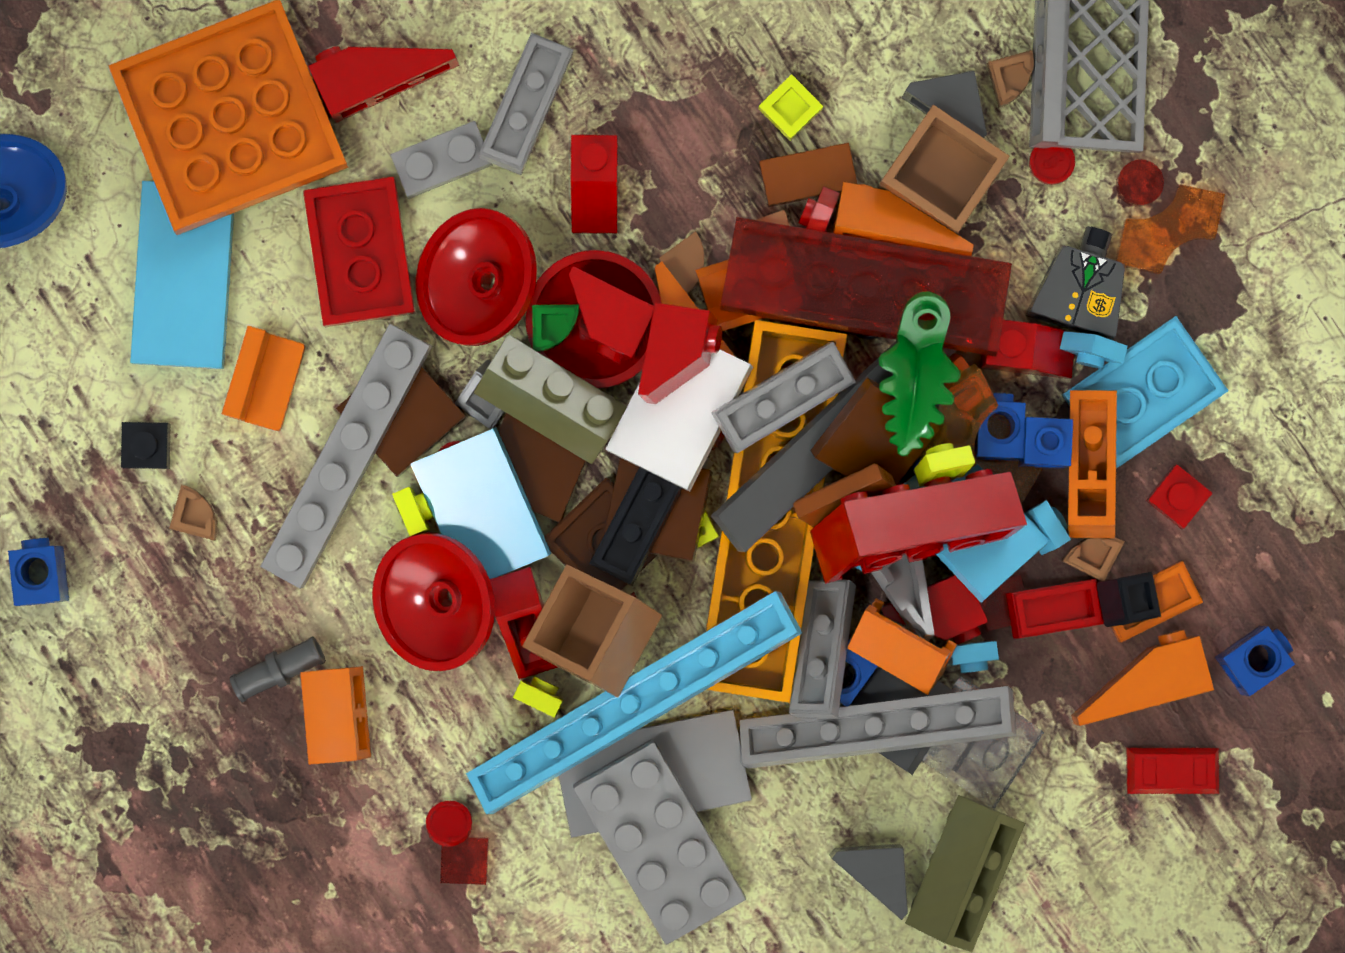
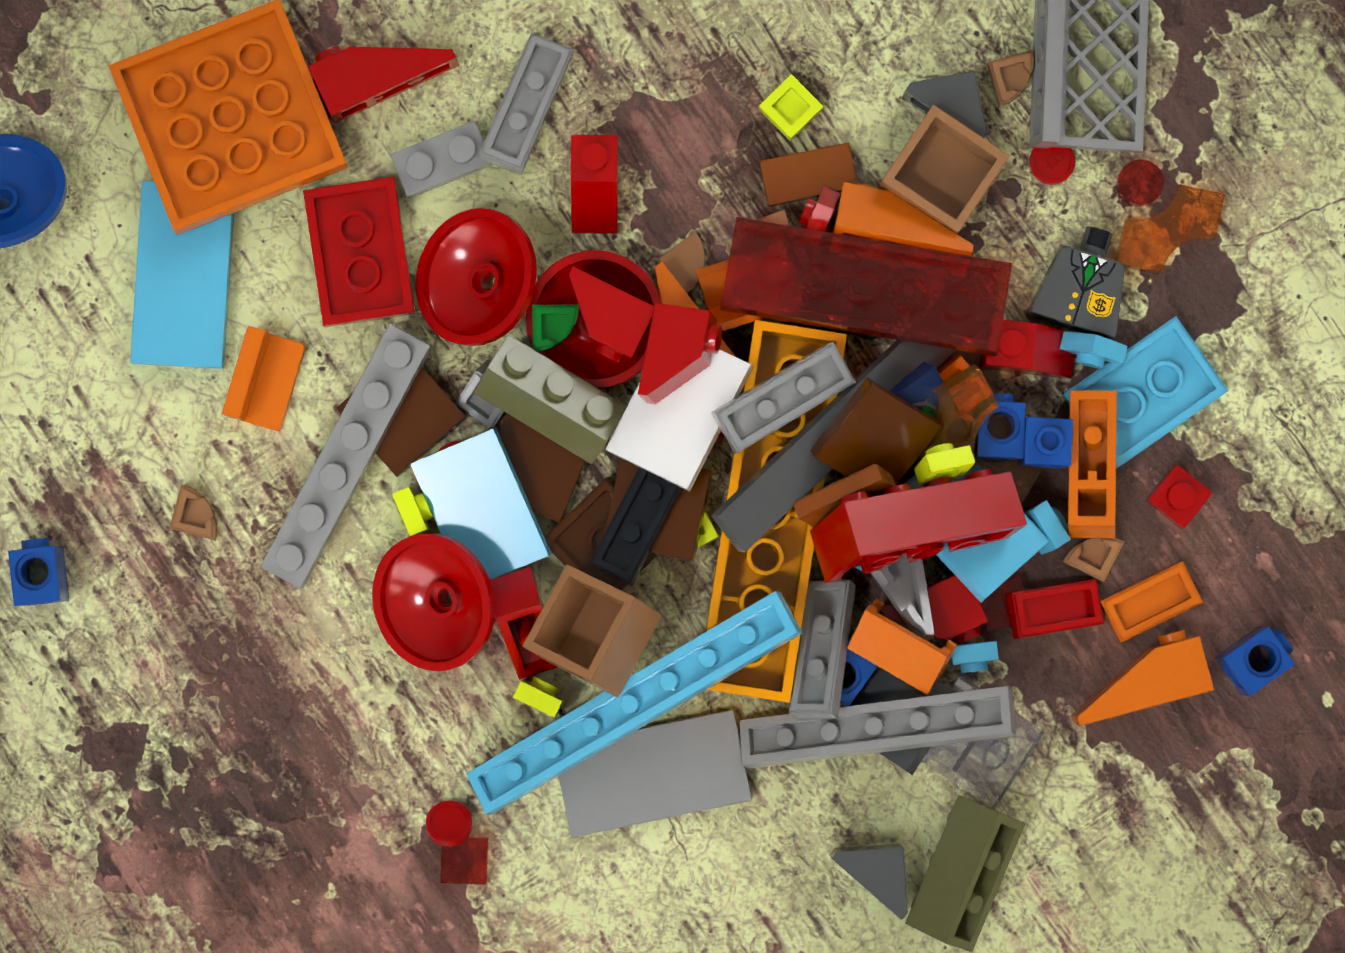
(145, 445): black plate -> none
(277, 669): dark grey pin -> none
(335, 715): orange hinge -> none
(659, 842): light grey plate -> none
(918, 373): green plant -> none
(1128, 599): black slope -> none
(1172, 770): red tile -> none

